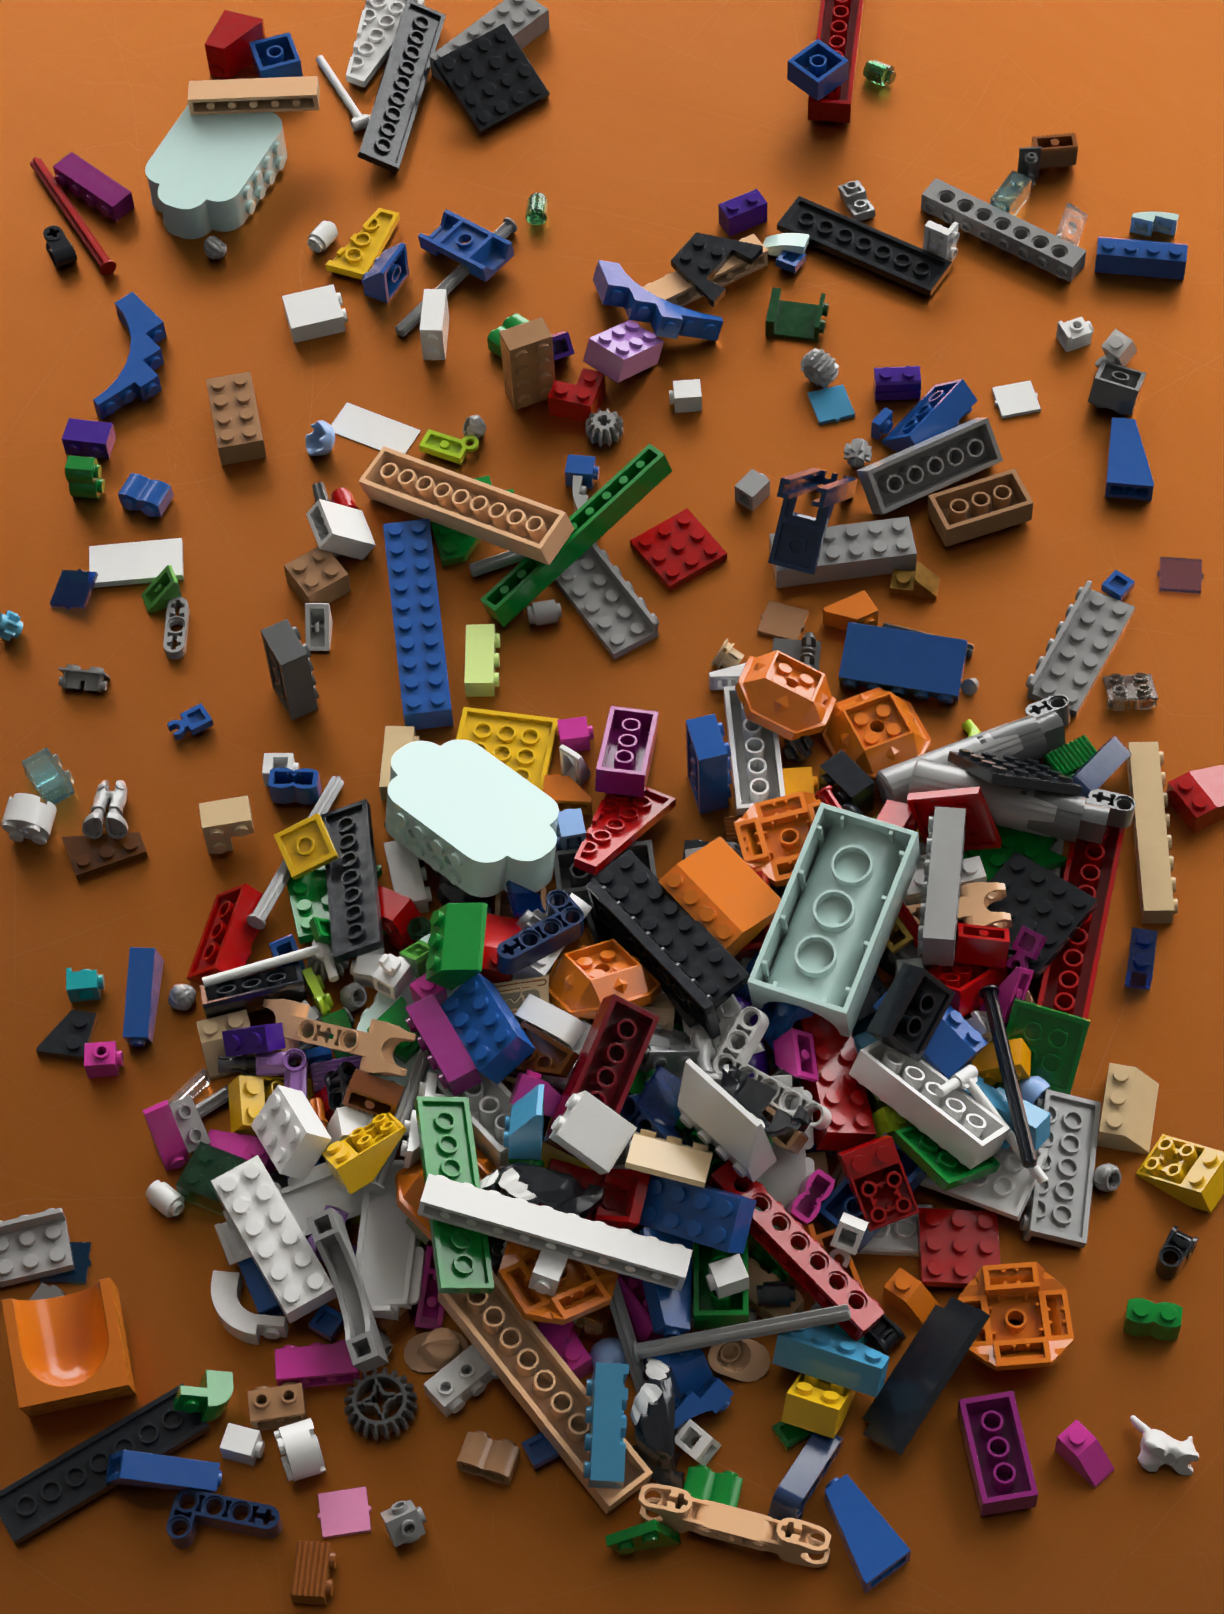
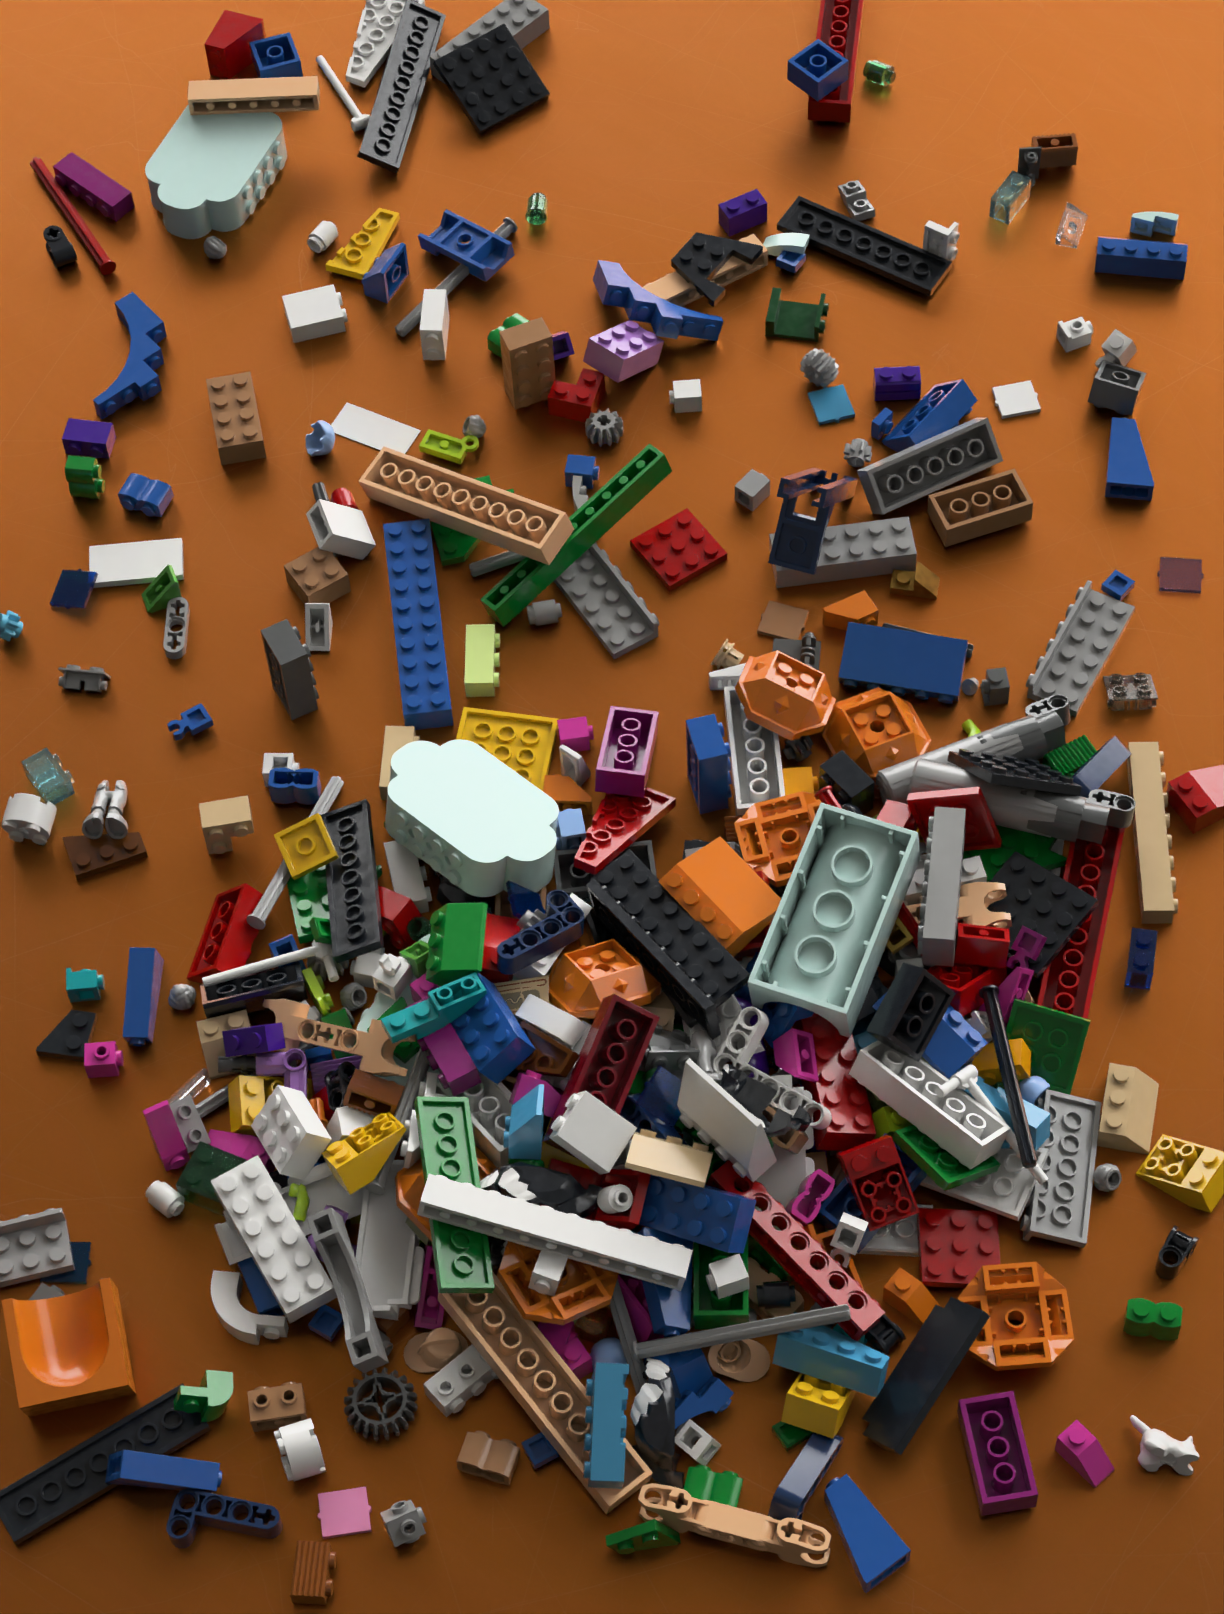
(242, 1444): white brick -> none
(302, 1201): none -> lime arm
(315, 1365): dark pink brick -> none
(440, 1009): none -> teal slope
(615, 1199): none -> white brick
(995, 687): none -> dark grey brick
(1003, 230): light grey brick -> none

